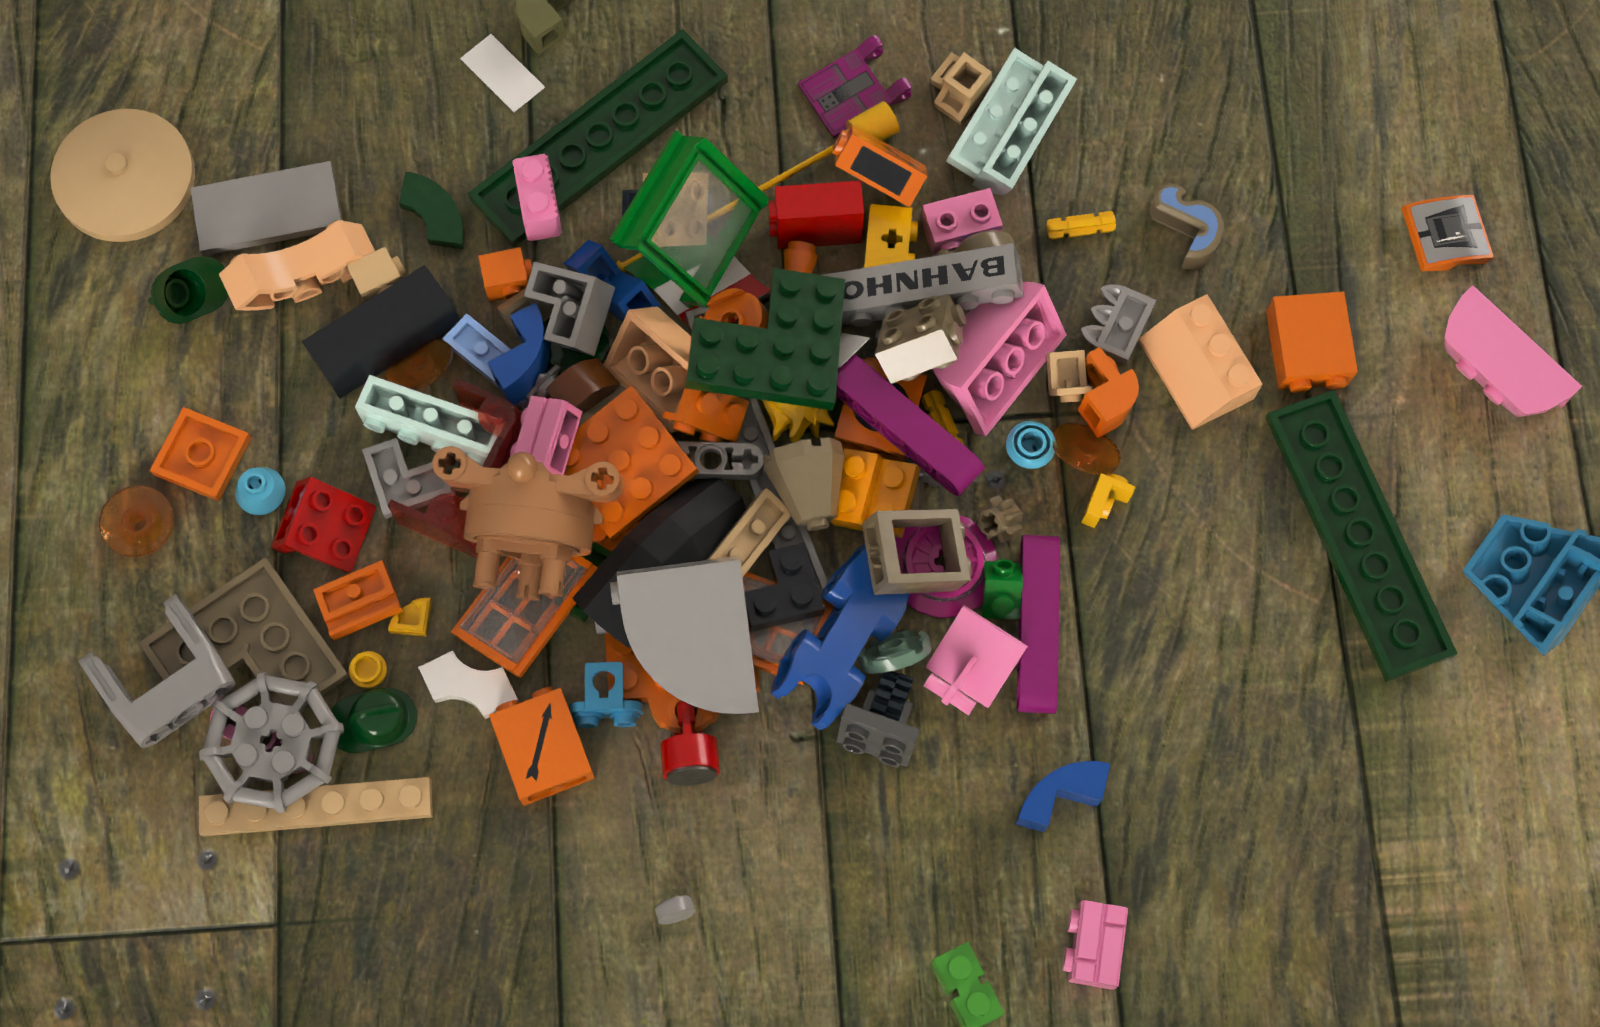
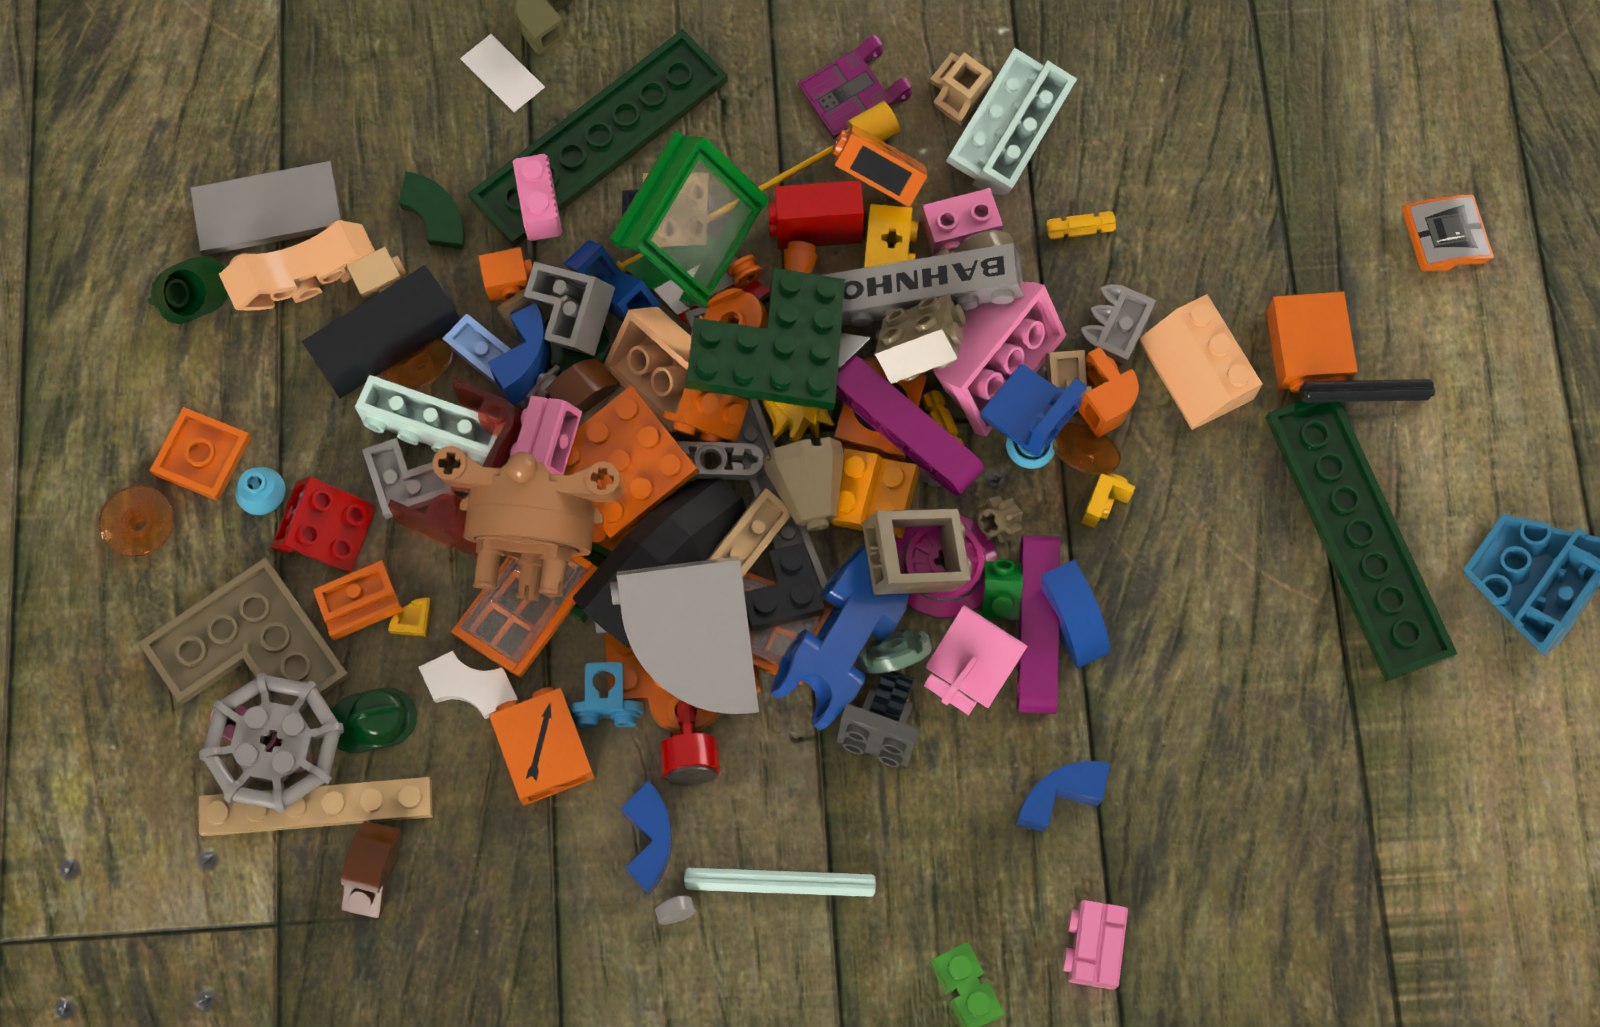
(122, 175): tan dish -> none
(175, 698): light grey connector -> none
(367, 868): none -> reddish brown brick
(368, 669): yellow plate -> none
(651, 818): none -> blue brick
(744, 270): none -> orange bush
(779, 882): none -> light aqua axle
(1032, 408): none -> blue bracket
(1080, 619): none -> blue brick
(1191, 218): dark tan animal -> none
(1366, 390): none -> black axle
(1504, 358): bright pink windscreen -> none

